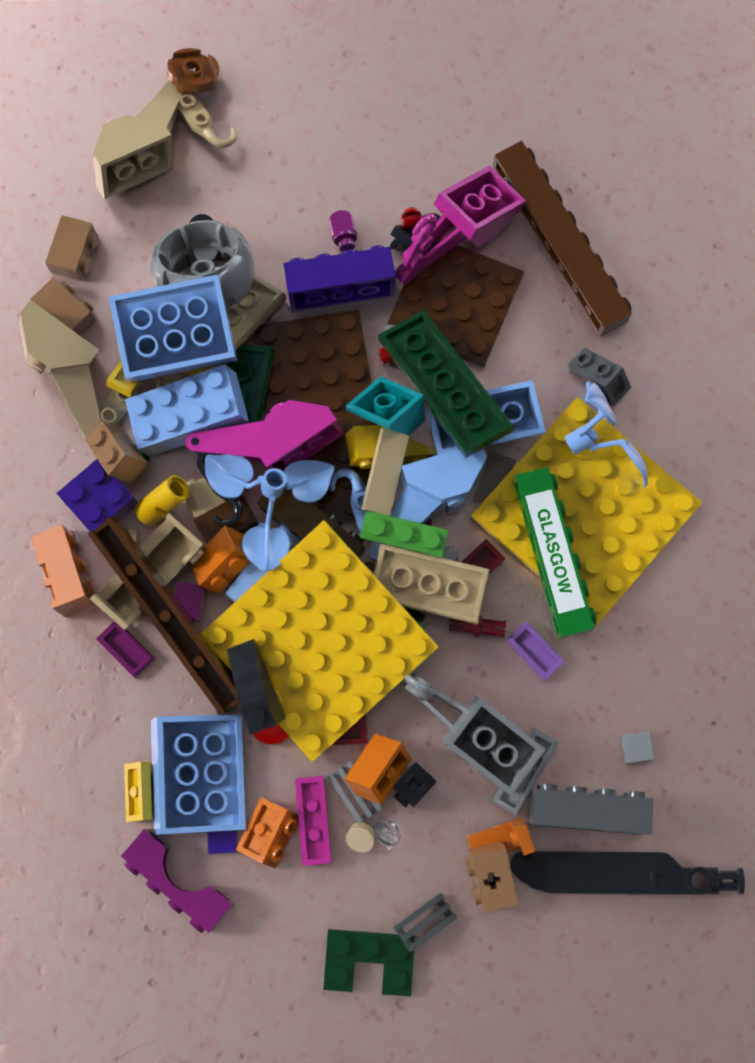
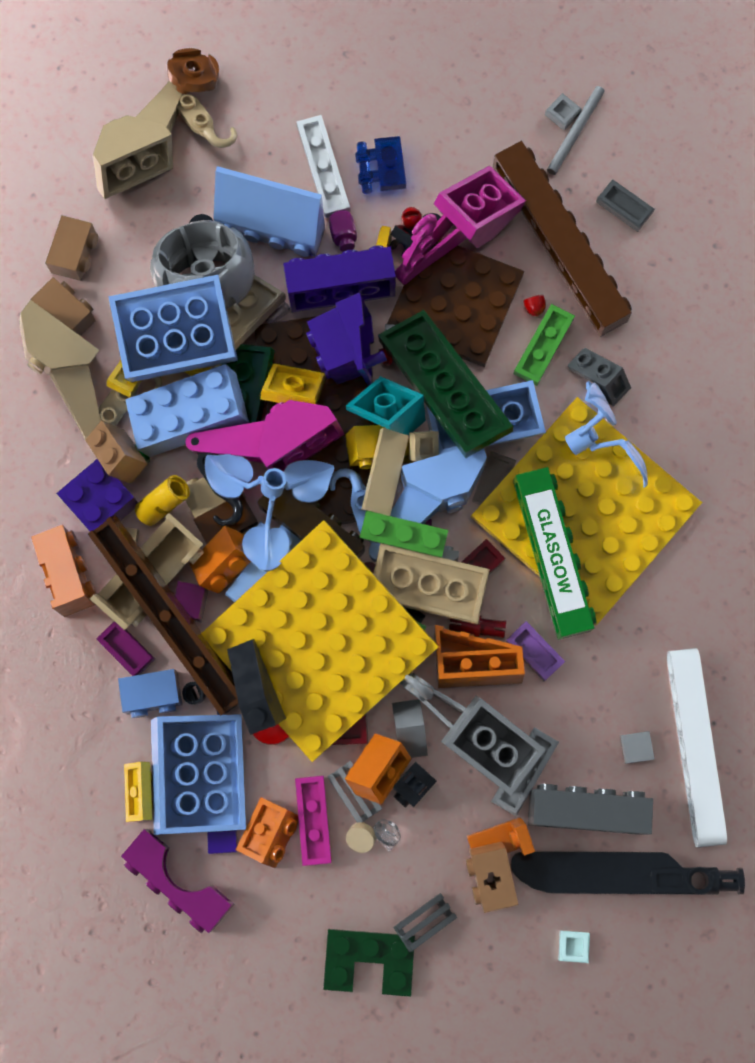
(150, 692): none -> medium blue brick
(190, 695): none -> black hinge
(269, 211): none -> light blue slope
(293, 384): none -> yellow tile
(323, 165): none -> white plate
(344, 341): none -> dark purple piece
(384, 237): none -> yellow tile
(389, 164): none -> clear blue plate
(410, 727): none -> light grey slope
(423, 445): none -> tan plate
(475, 661): none -> orange wedge
(535, 305): none -> red hinge
(544, 344): none -> bright green plate
(563, 111): none -> light grey tile
(574, 946): none -> light aqua tile
(575, 130): none -> light grey bar
(625, 205): none -> dark grey tile
(696, 748): none -> white beam

